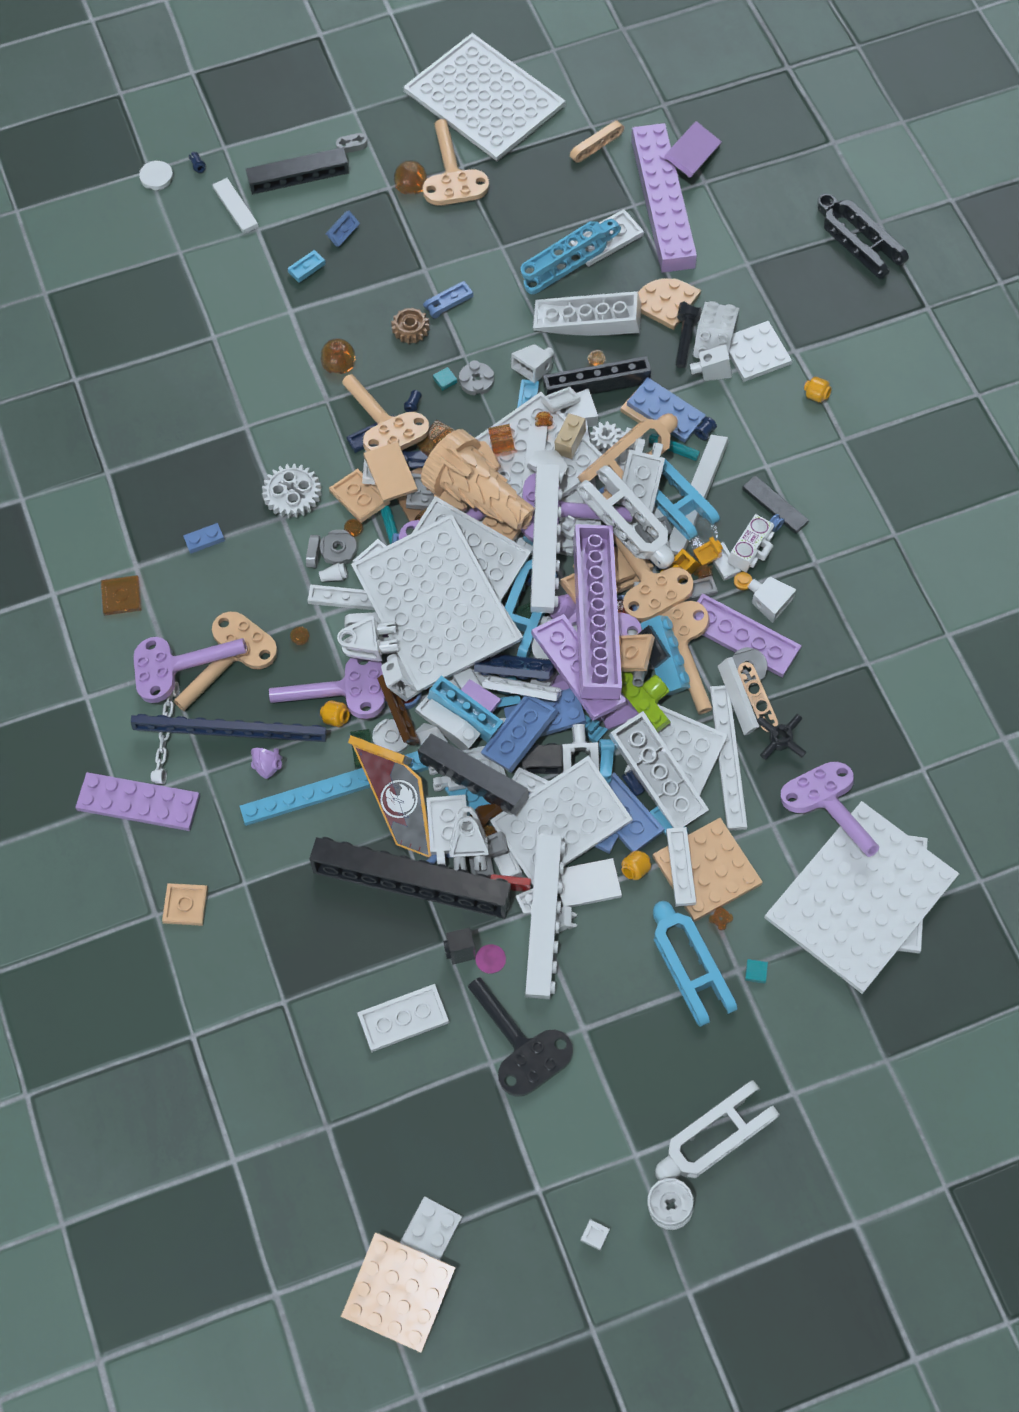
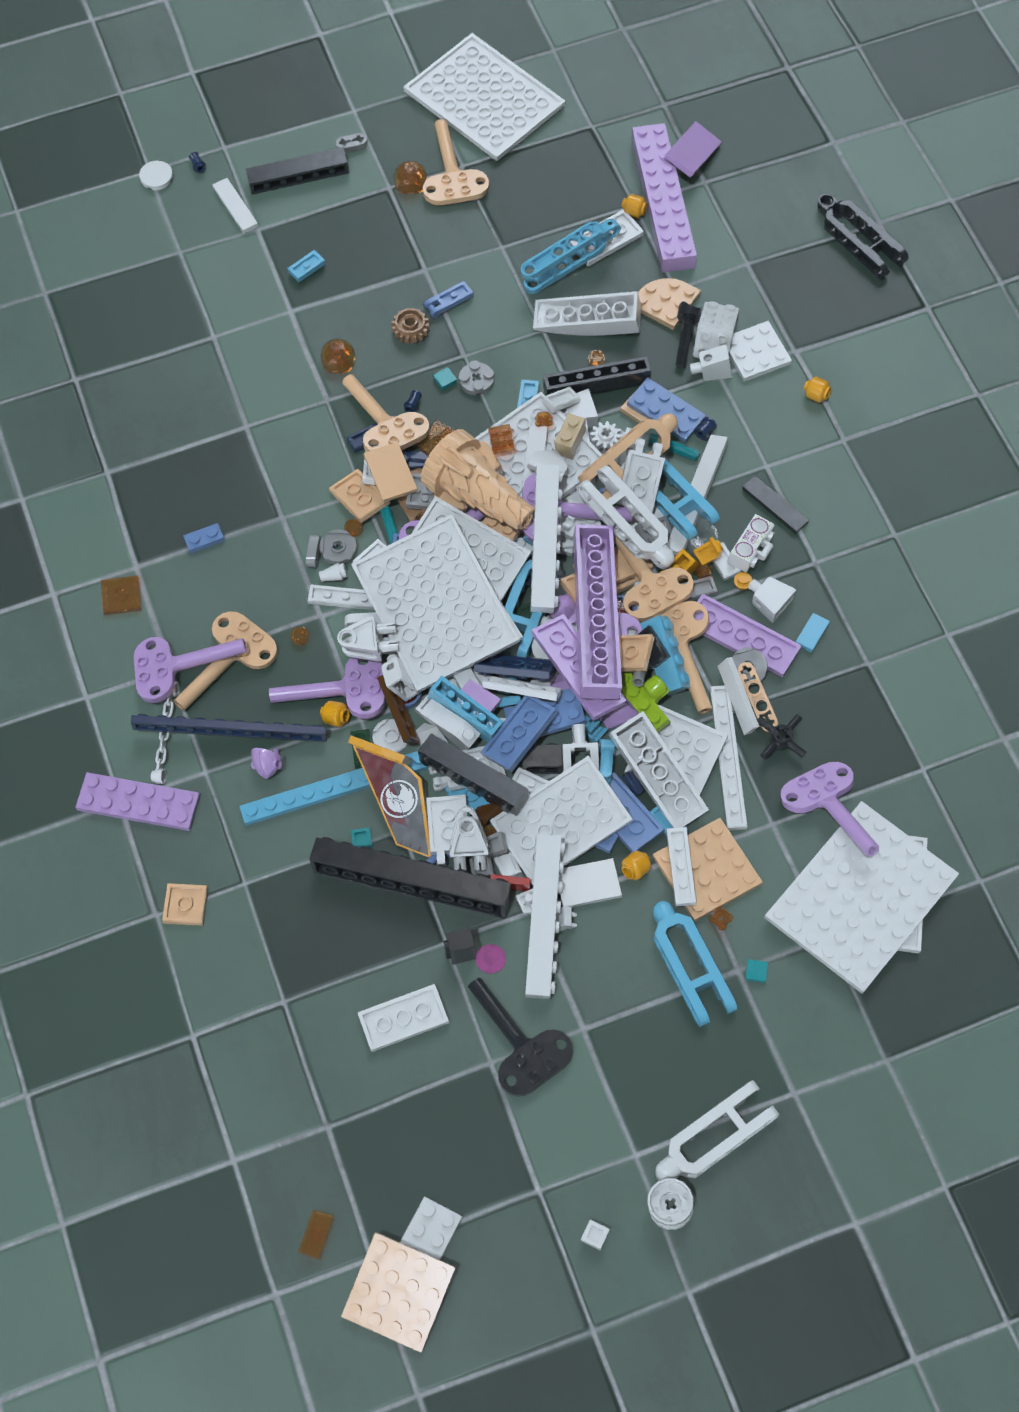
(291, 490): white gear -> none
(316, 1235): none -> clear orange plate
(342, 228): medium blue plate -> none
(361, 837): none -> teal tile
(532, 362): white torso -> none
(597, 141): light nougat beam -> none
(634, 205): none -> light orange head
(777, 522): medium blue bush -> none
(812, 632): none -> medium azure tile

